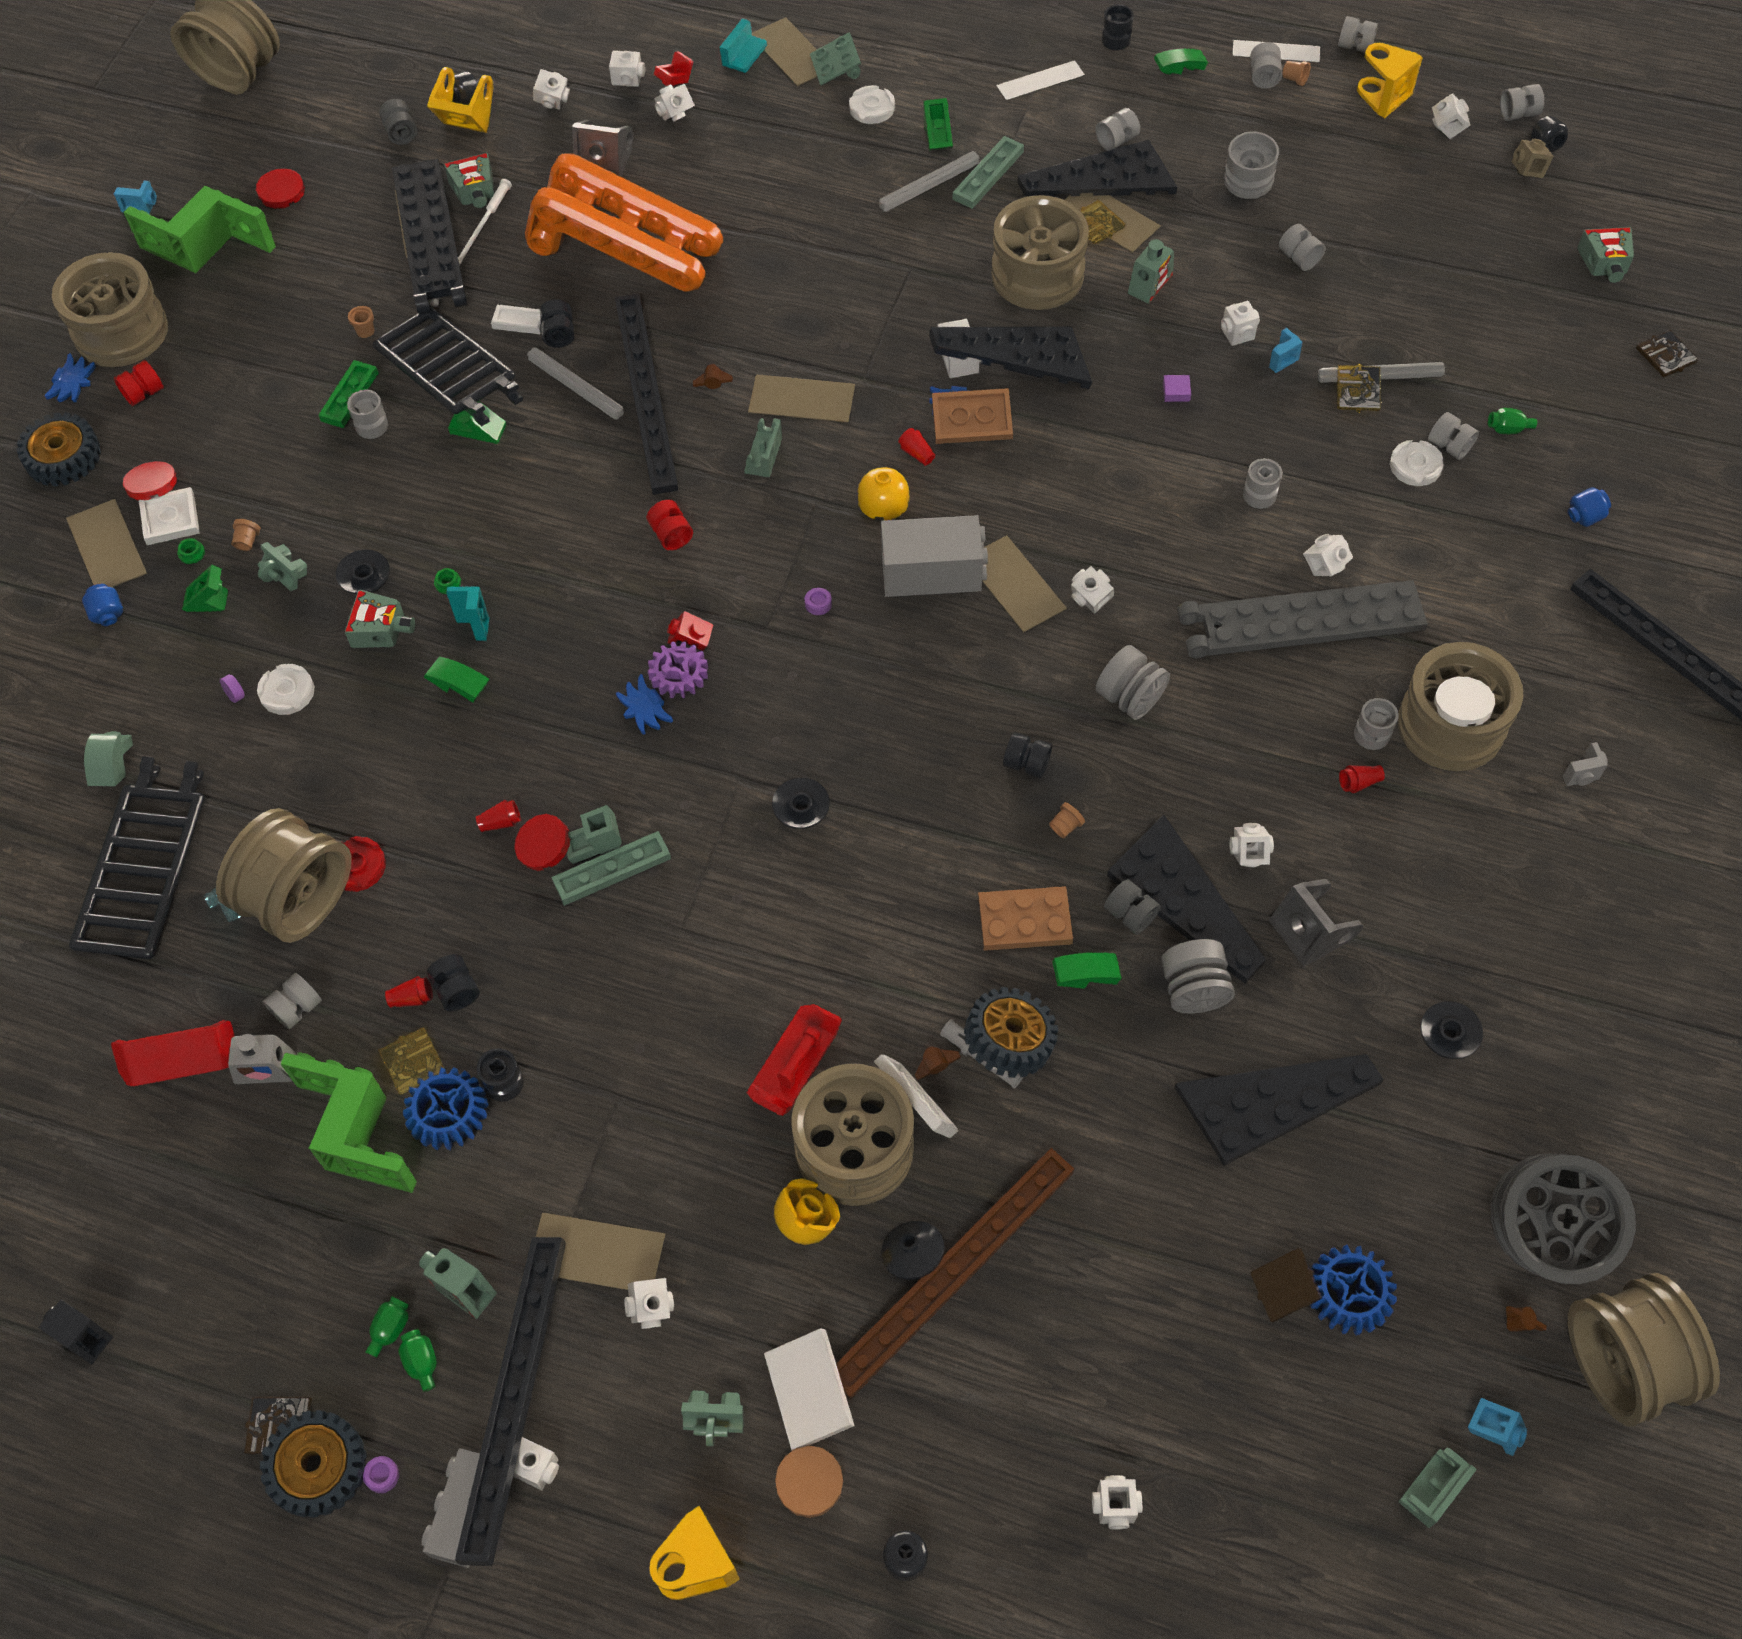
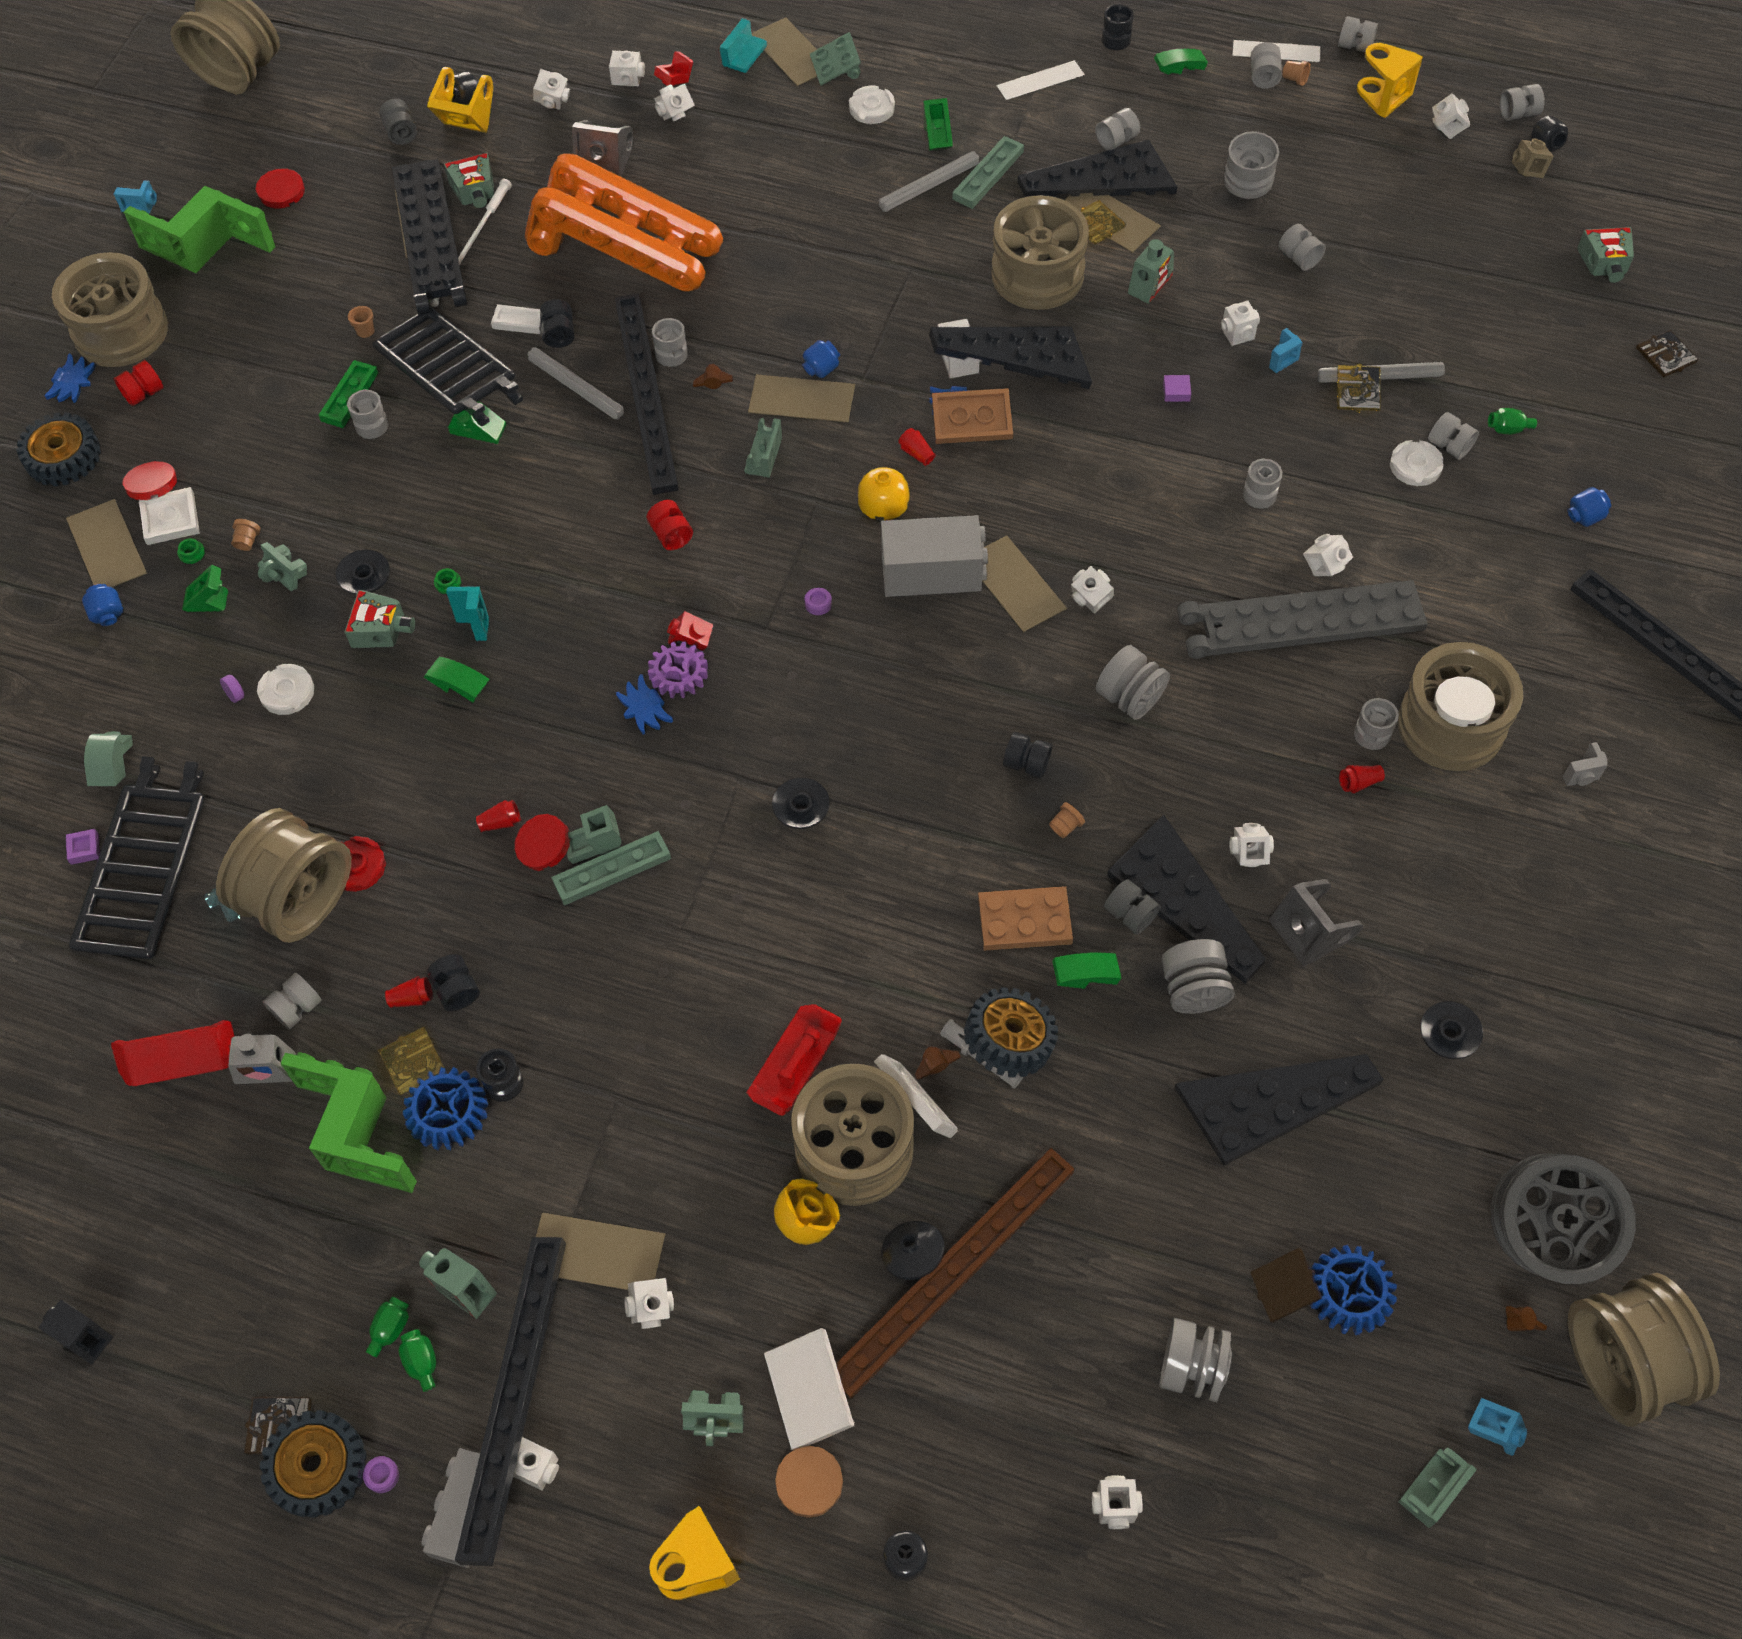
(82, 846): none -> medium lavender tile
(669, 342): none -> light grey wheel
(820, 359): none -> blue head
(1196, 1359): none -> light grey wheel

